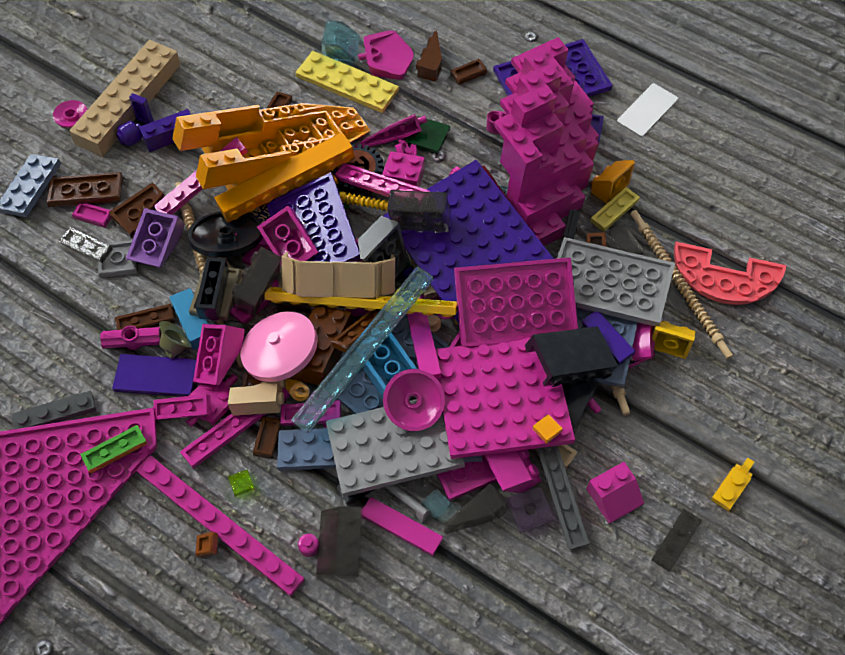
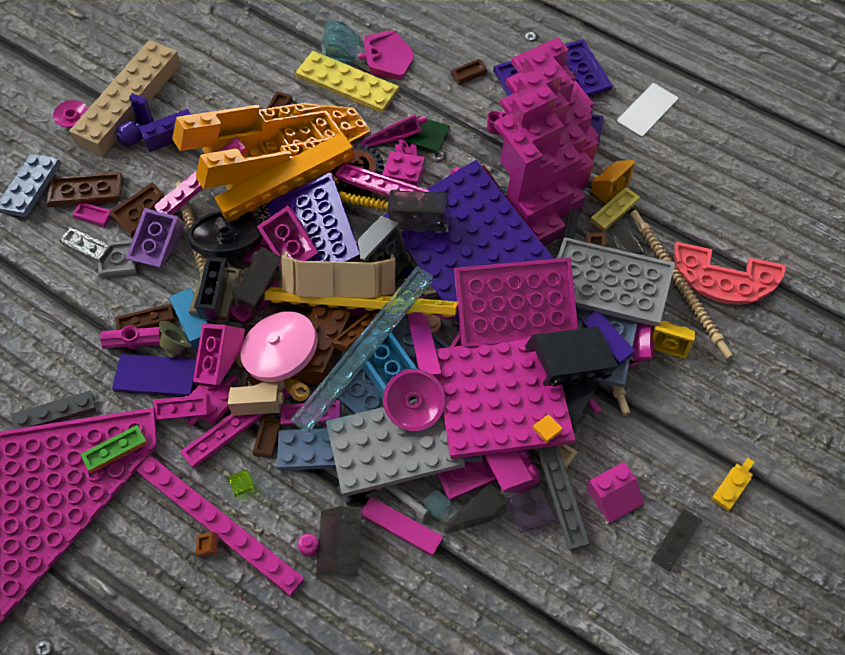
(430, 64): reddish brown slope -> none

